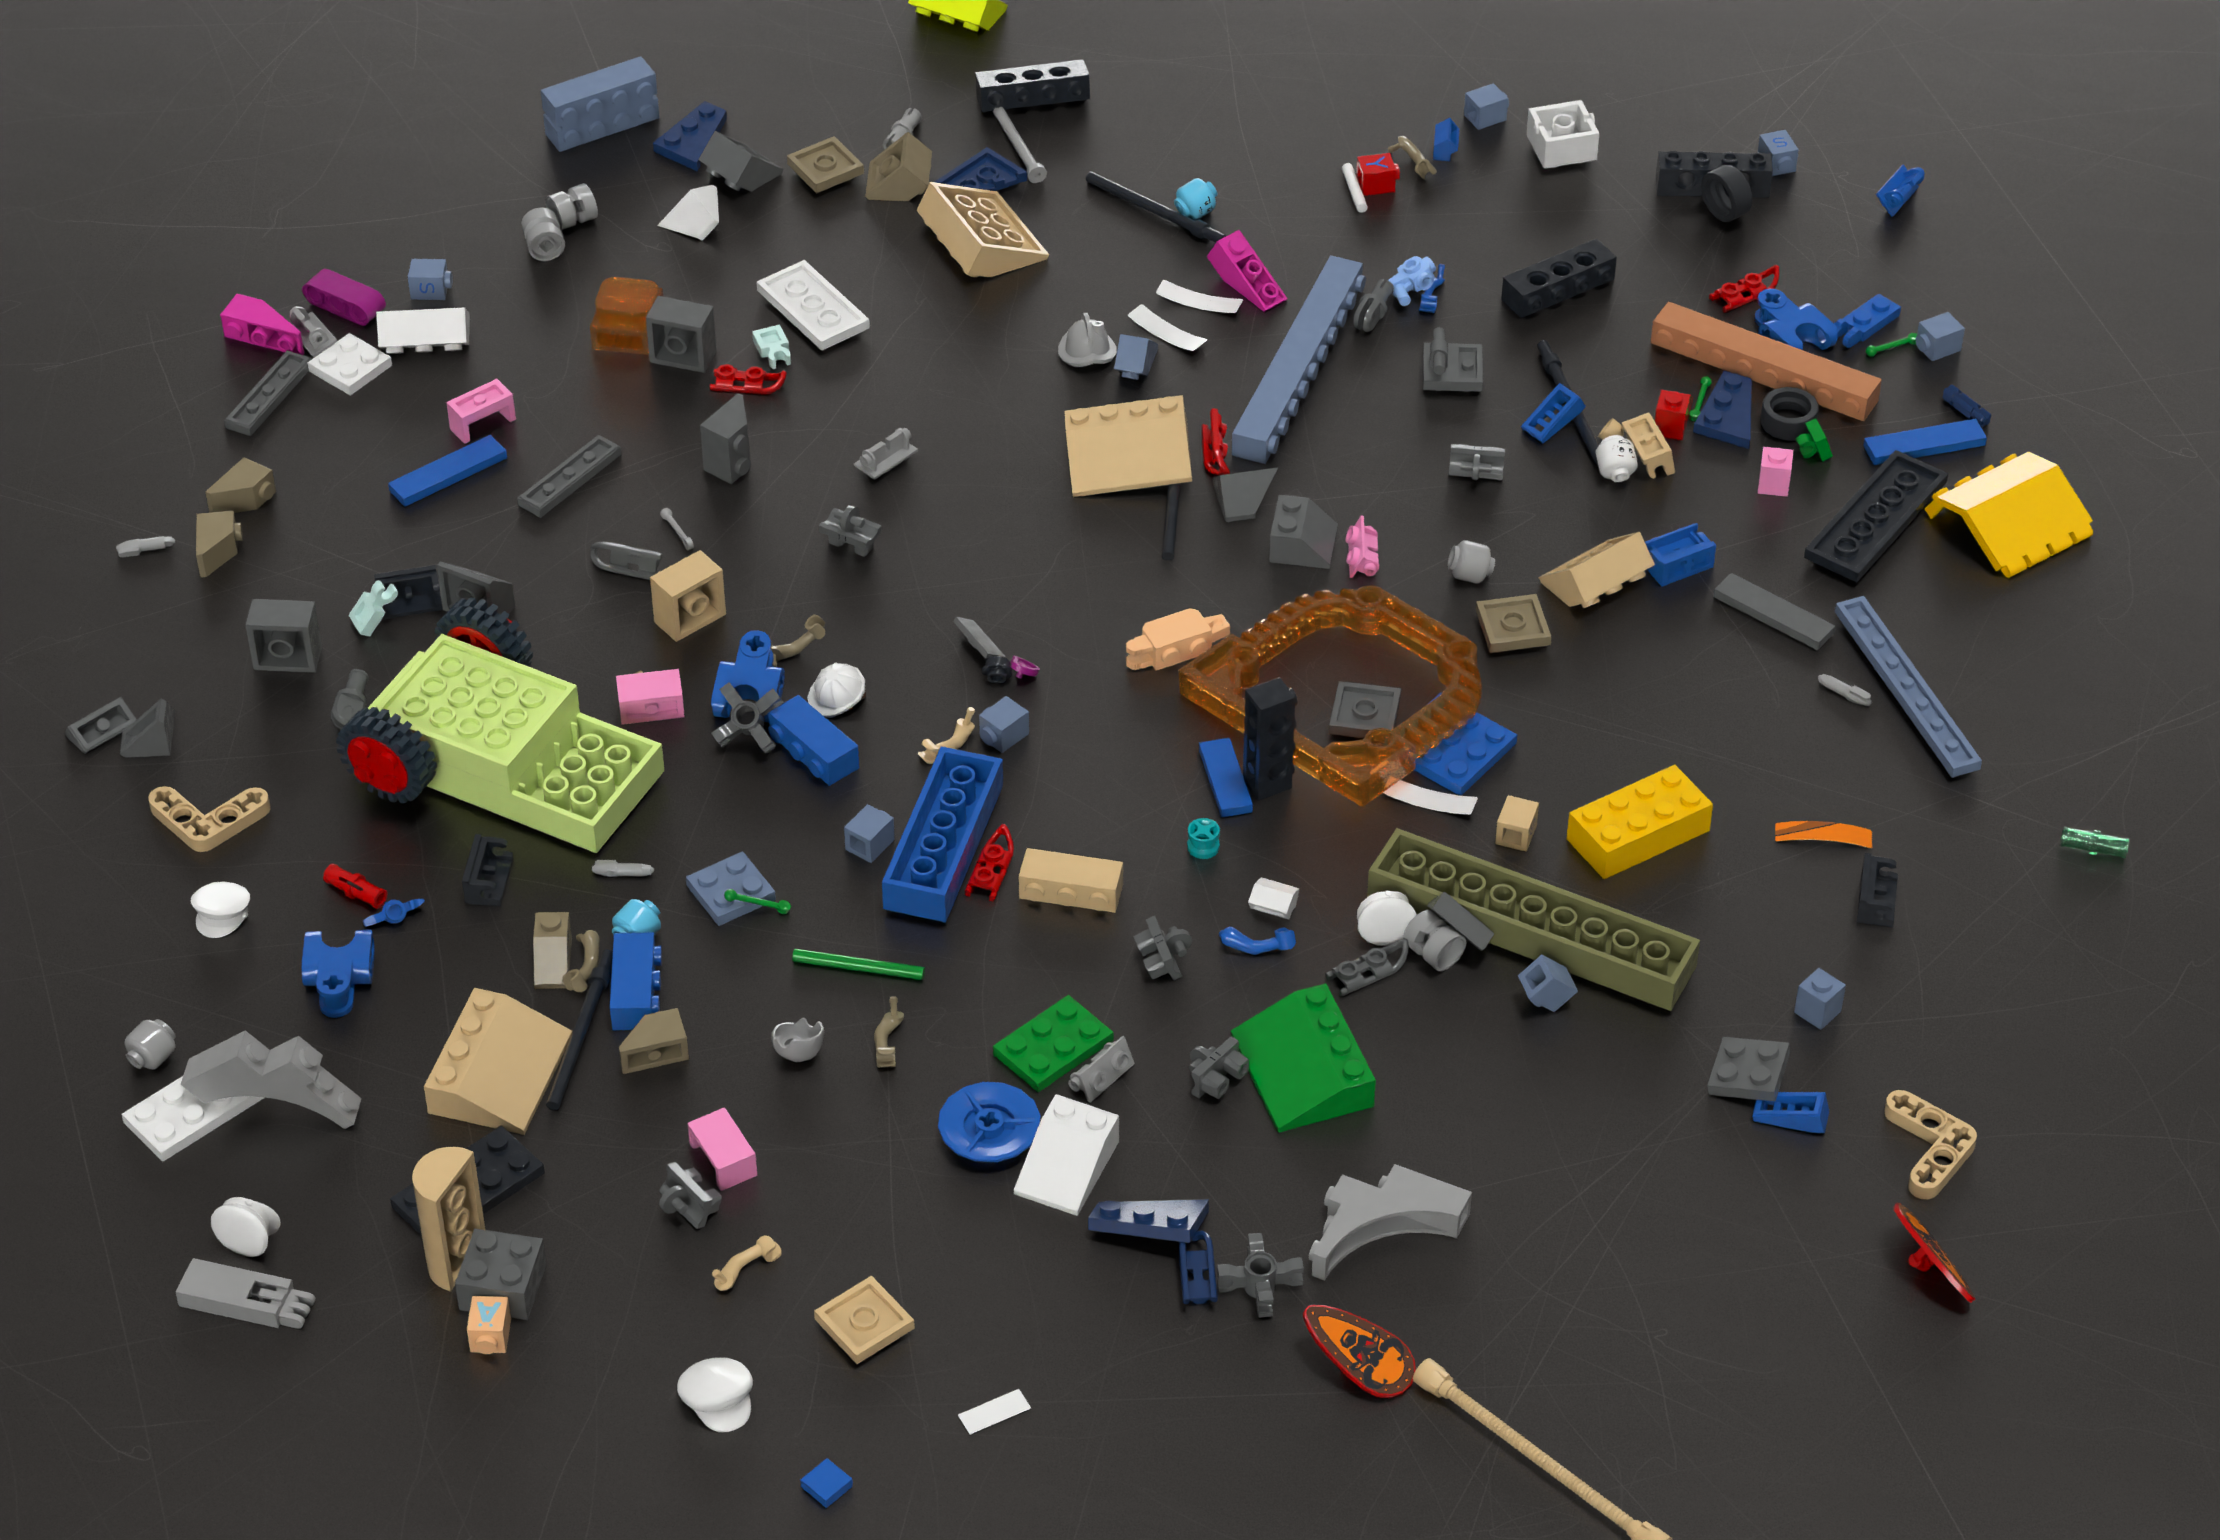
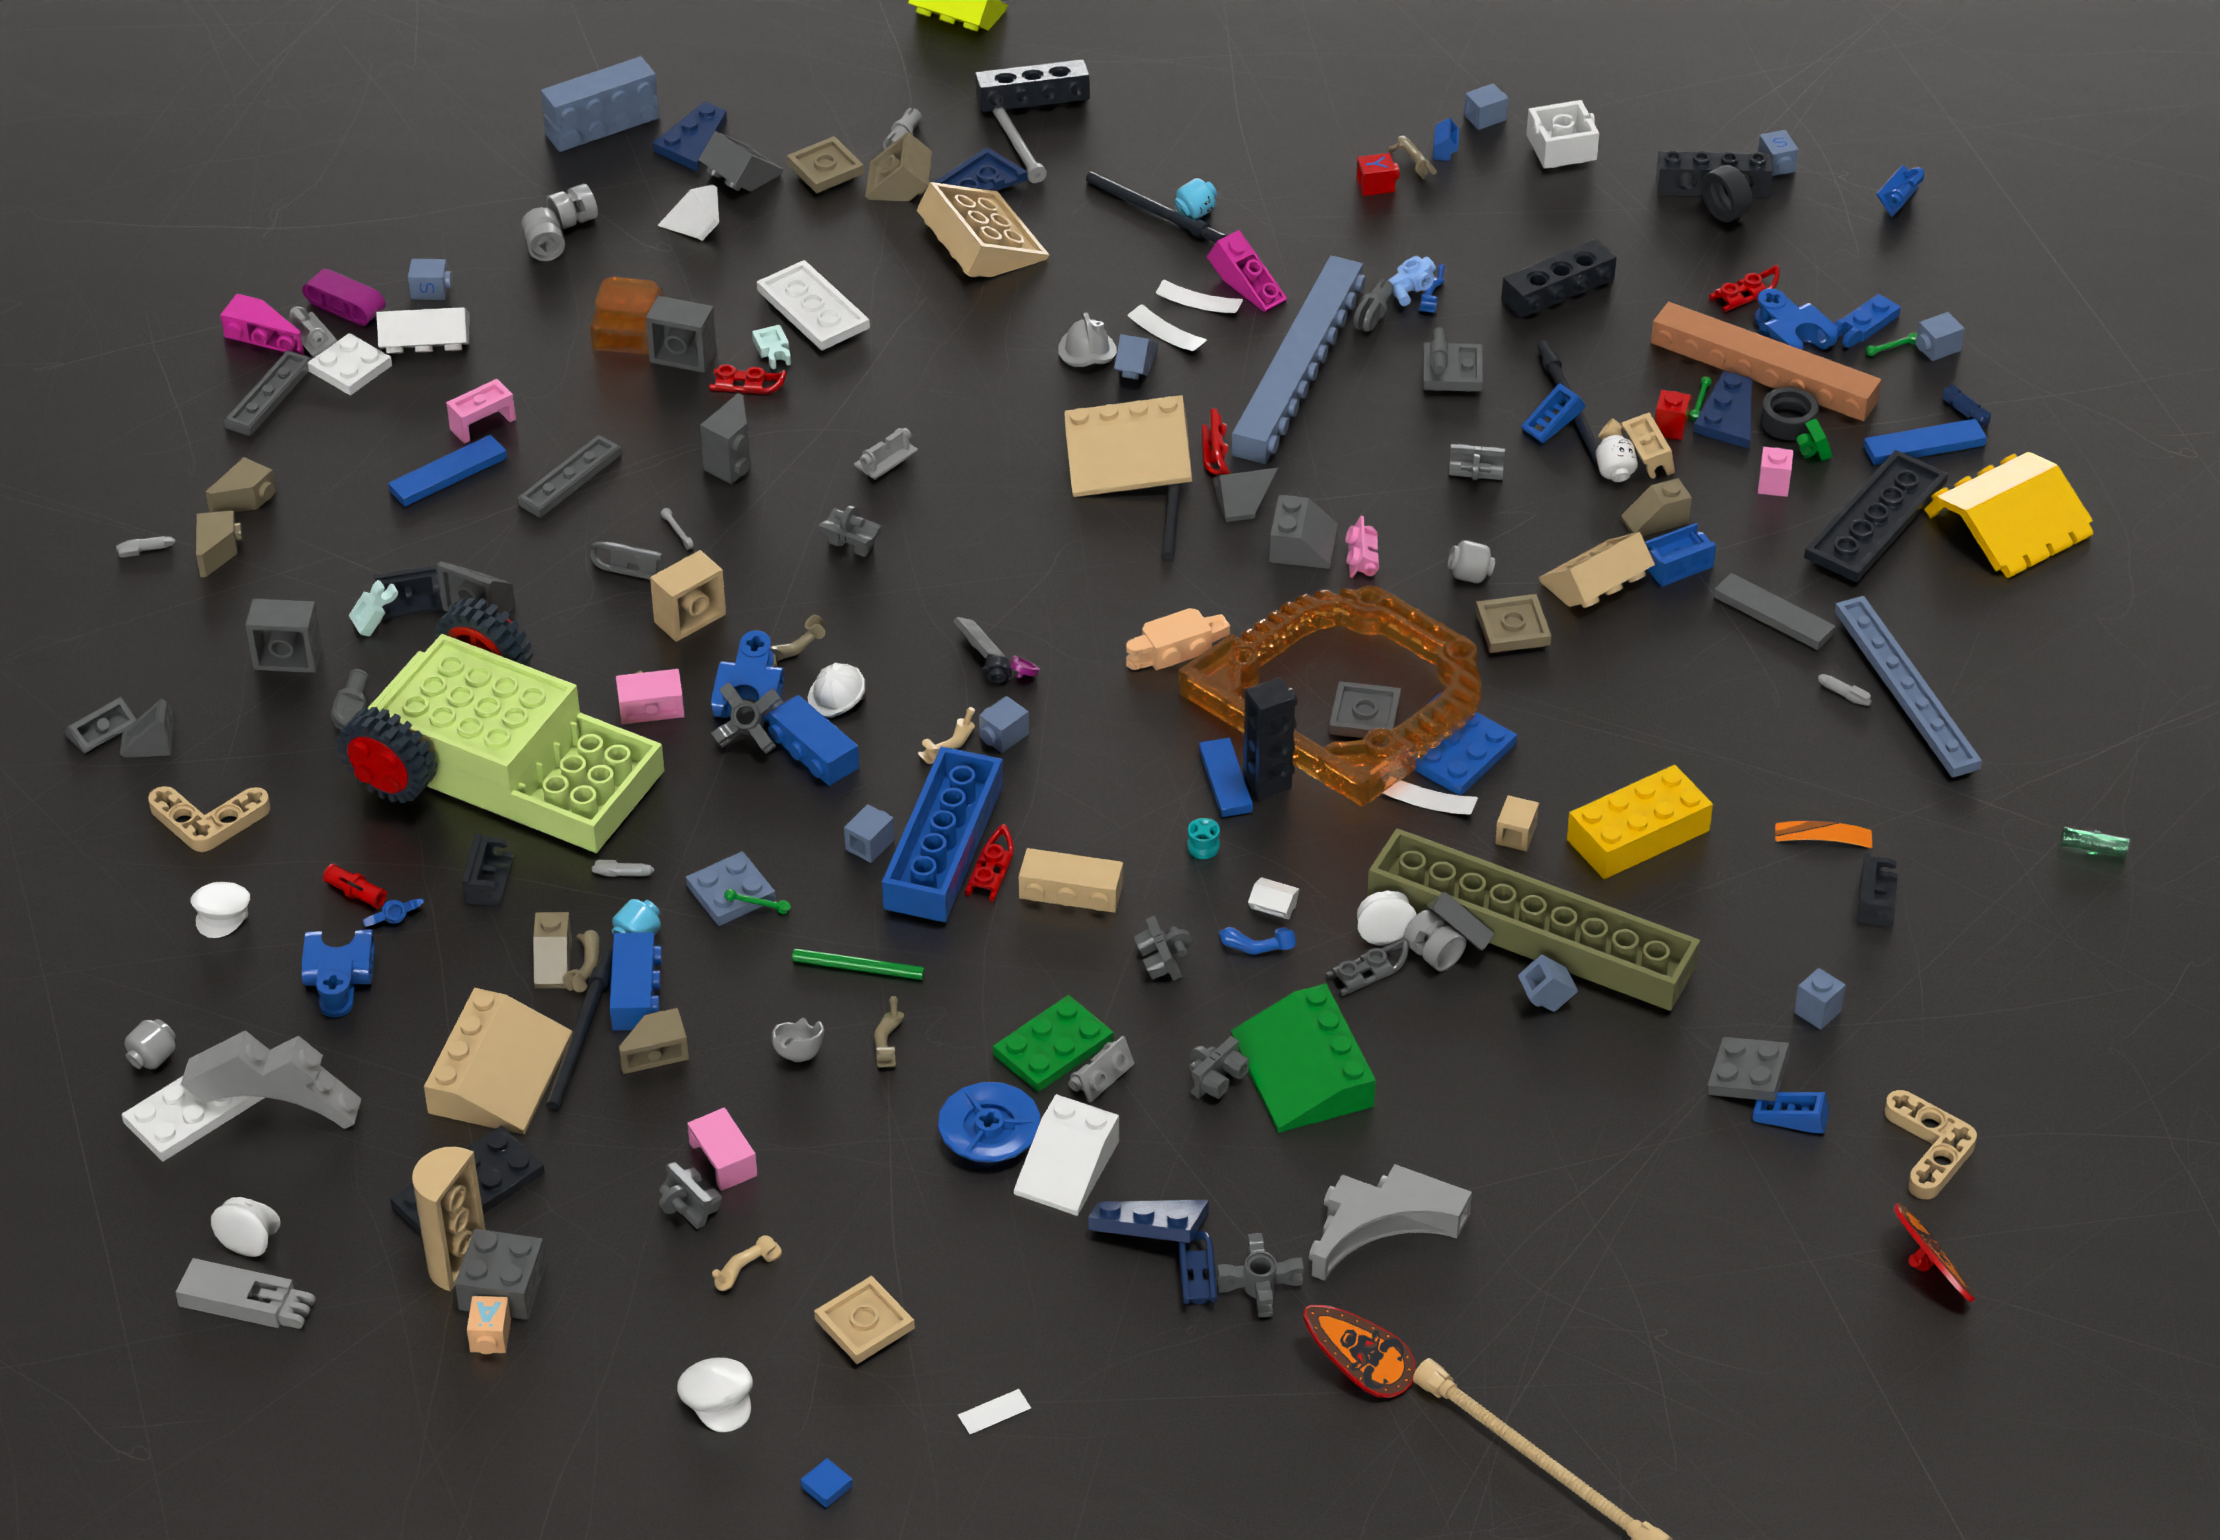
(1354, 187): white piece -> none
(1659, 509): none -> dark tan slope

